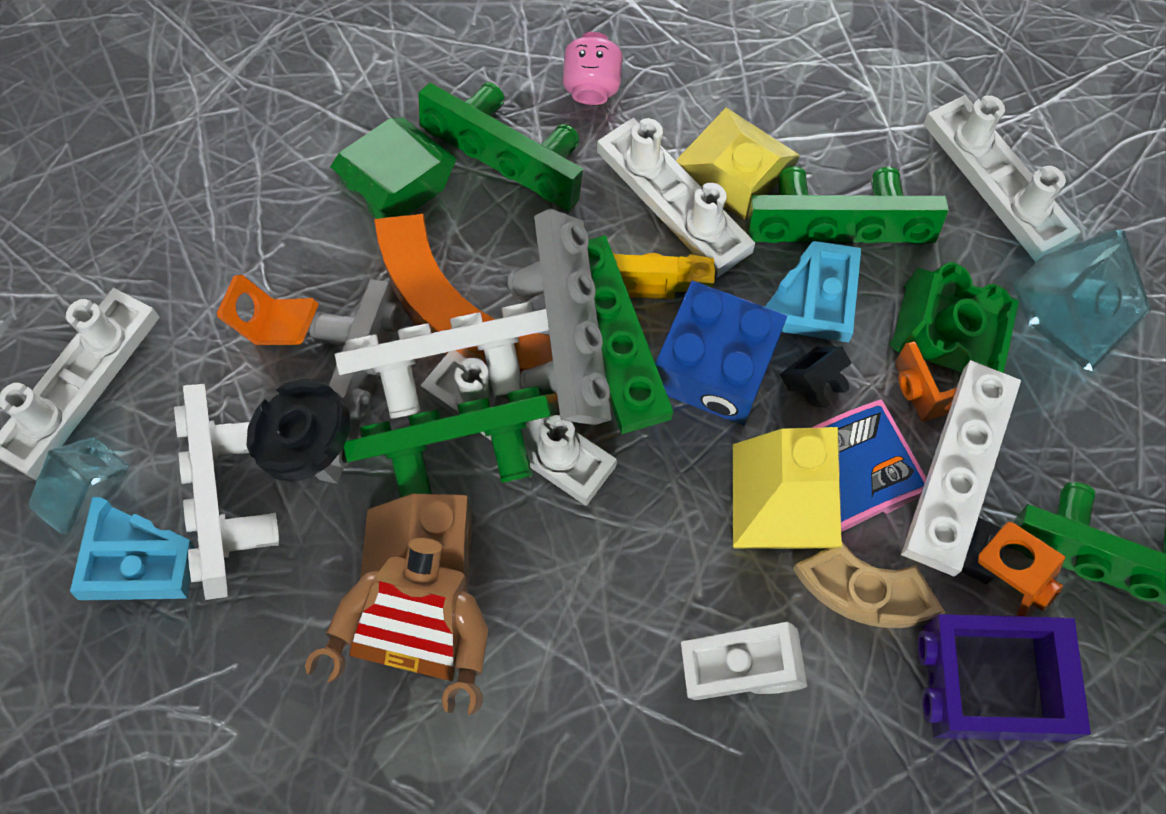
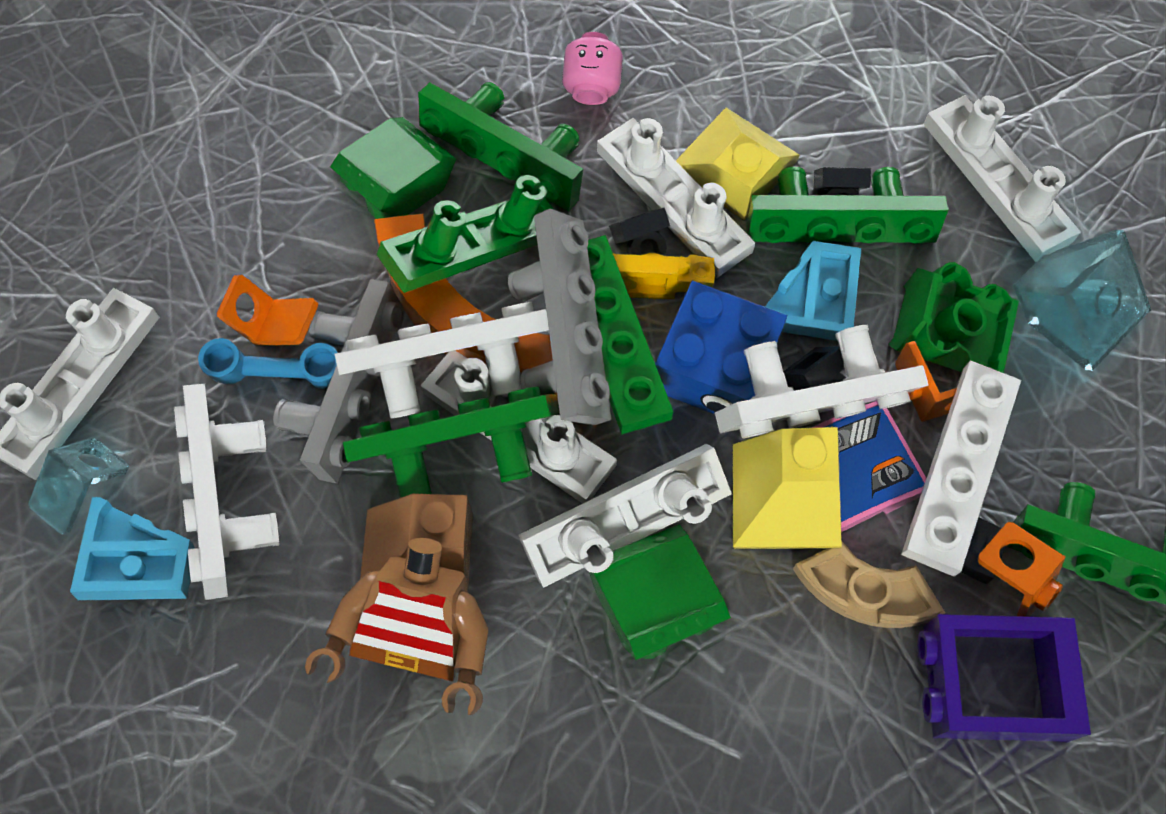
(228, 365): none -> dark azure bar
(298, 430): black tile -> none
(462, 240): none -> green plate
(626, 515): none -> white plate
(641, 228): none -> black tile
(659, 593): none -> green slope
(744, 661): white plate -> none
(802, 407): none -> white plate
(842, 180): none -> black tile

